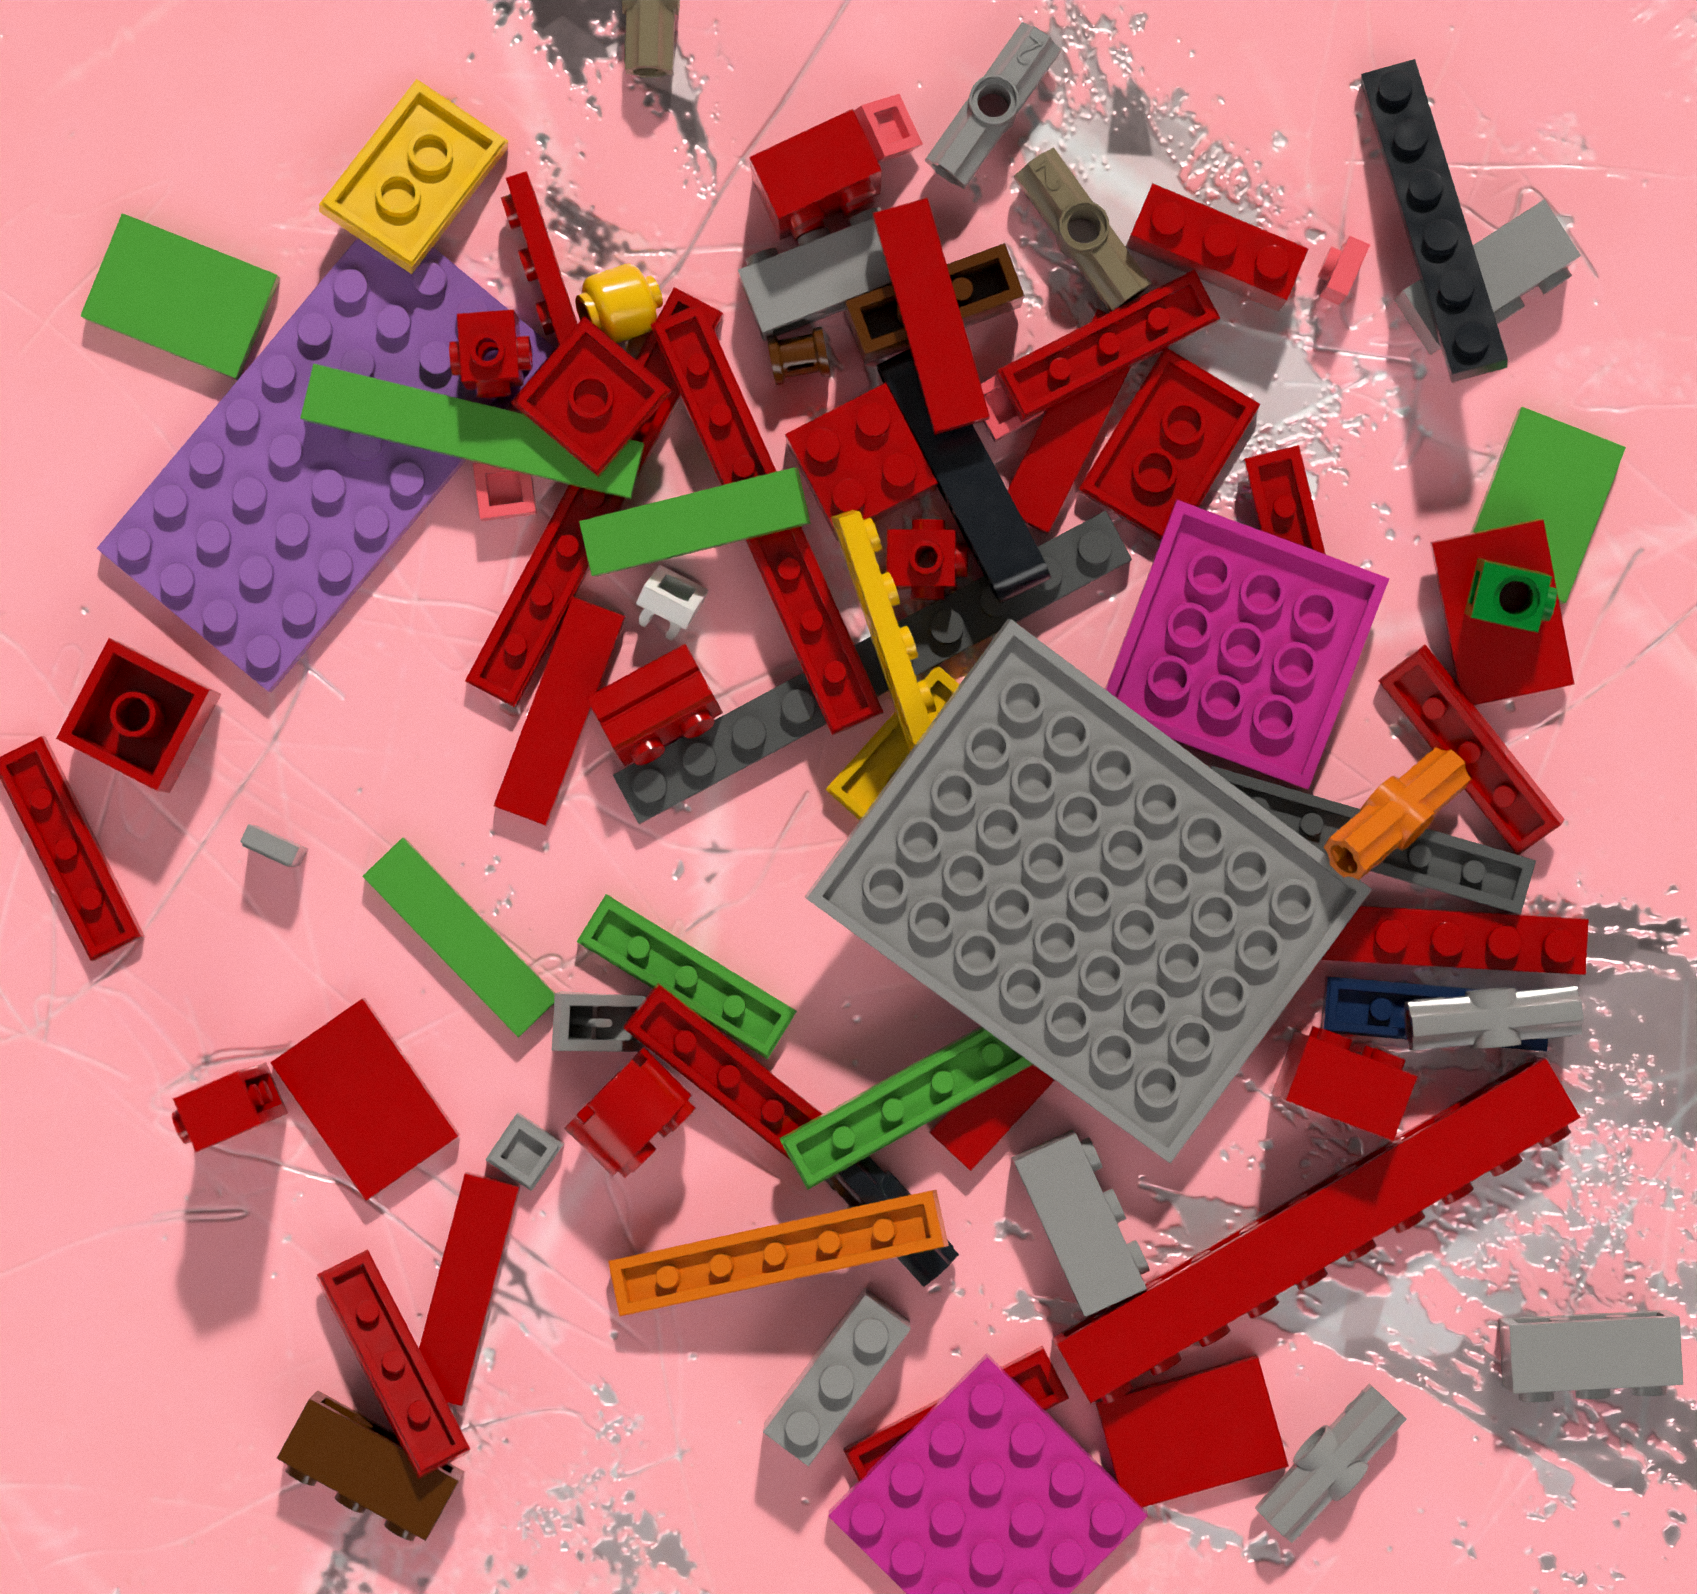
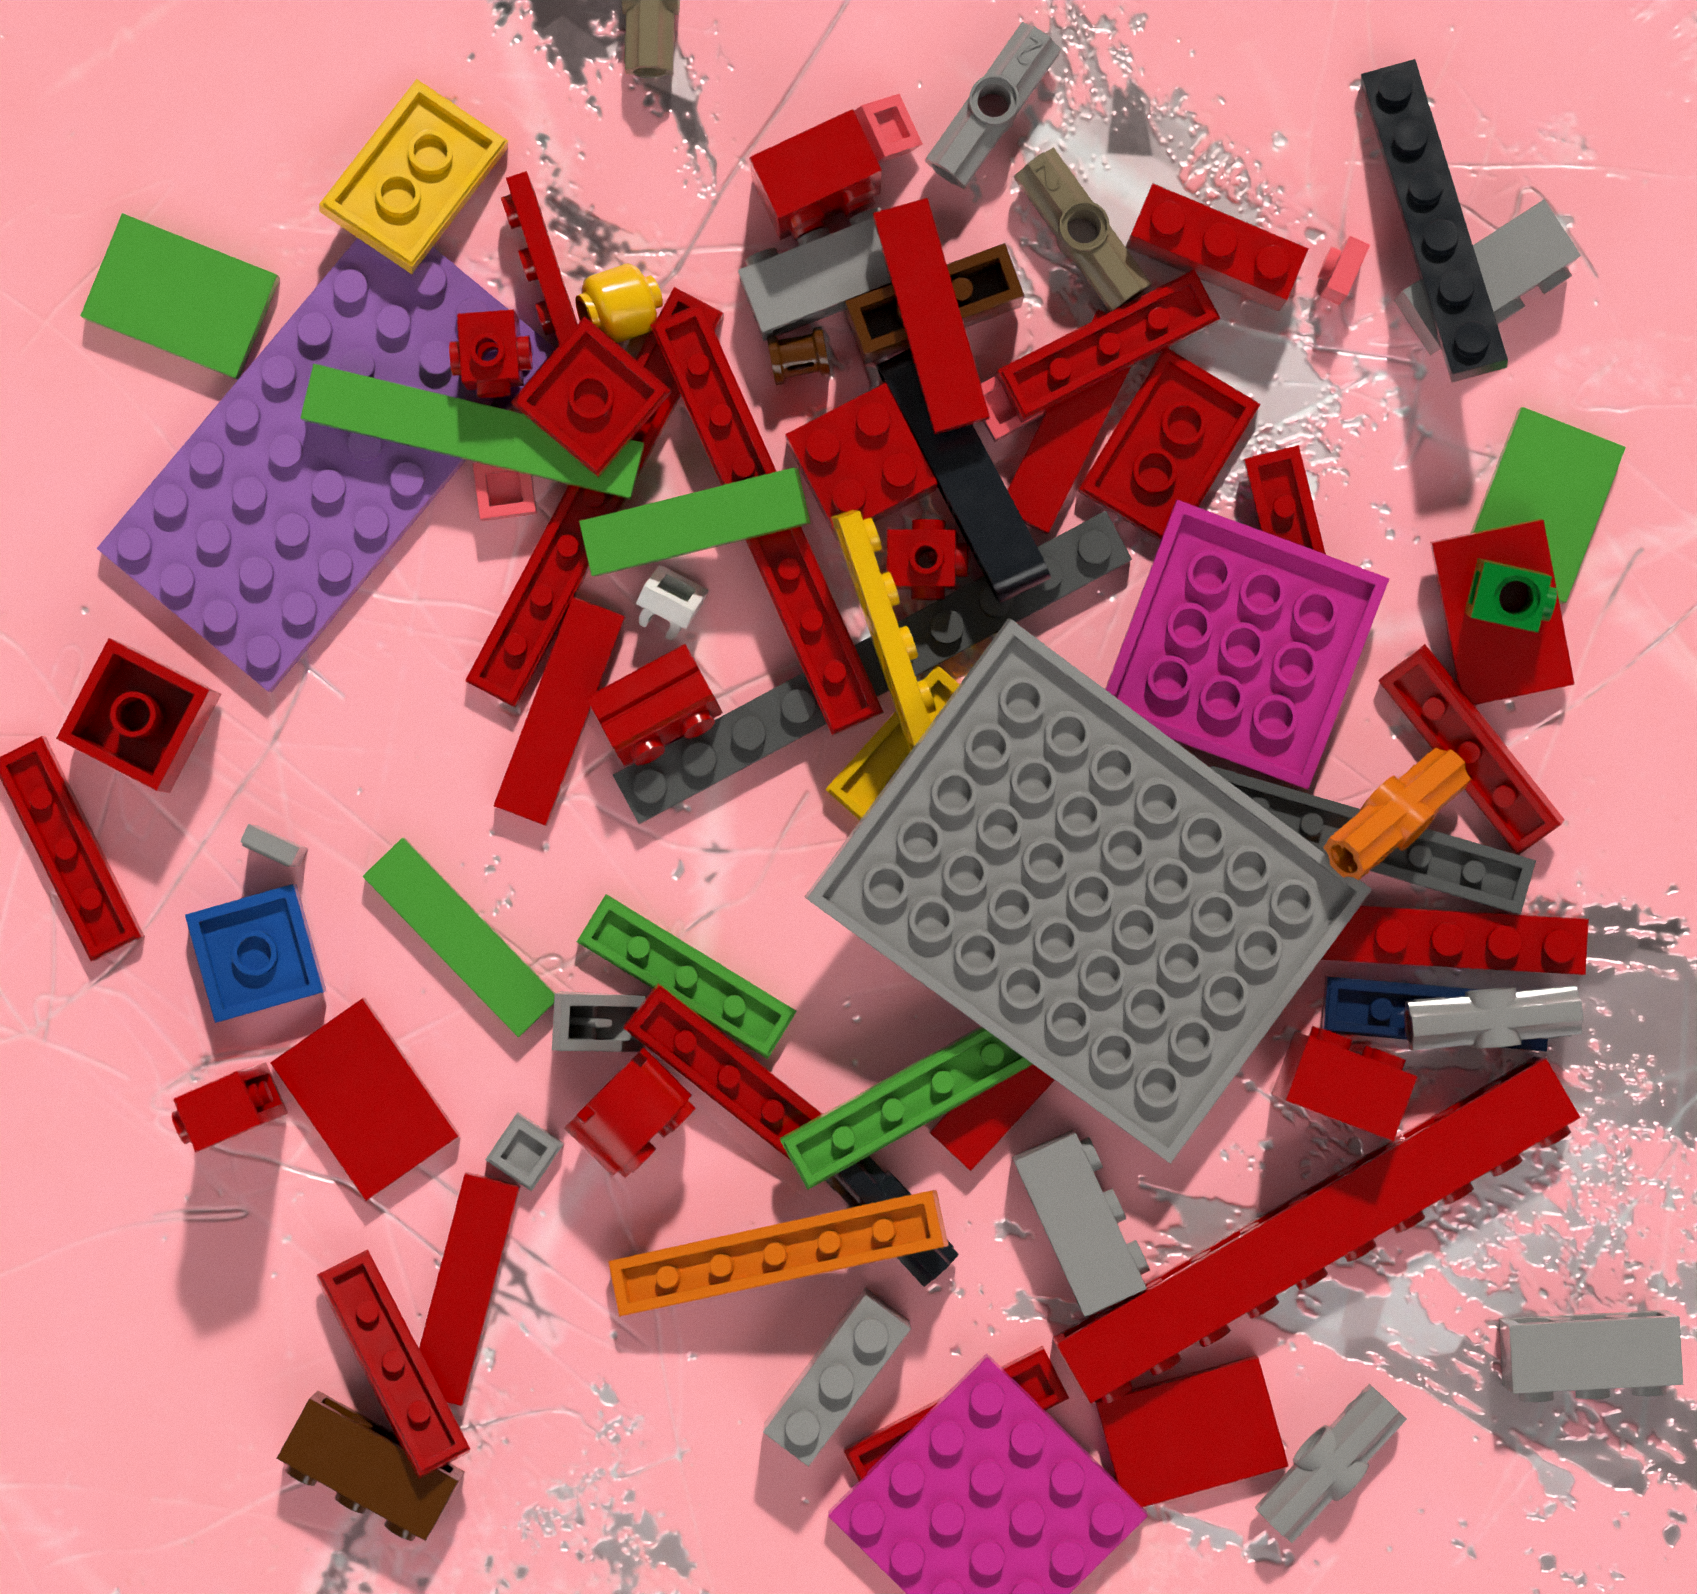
(255, 953): none -> blue plate

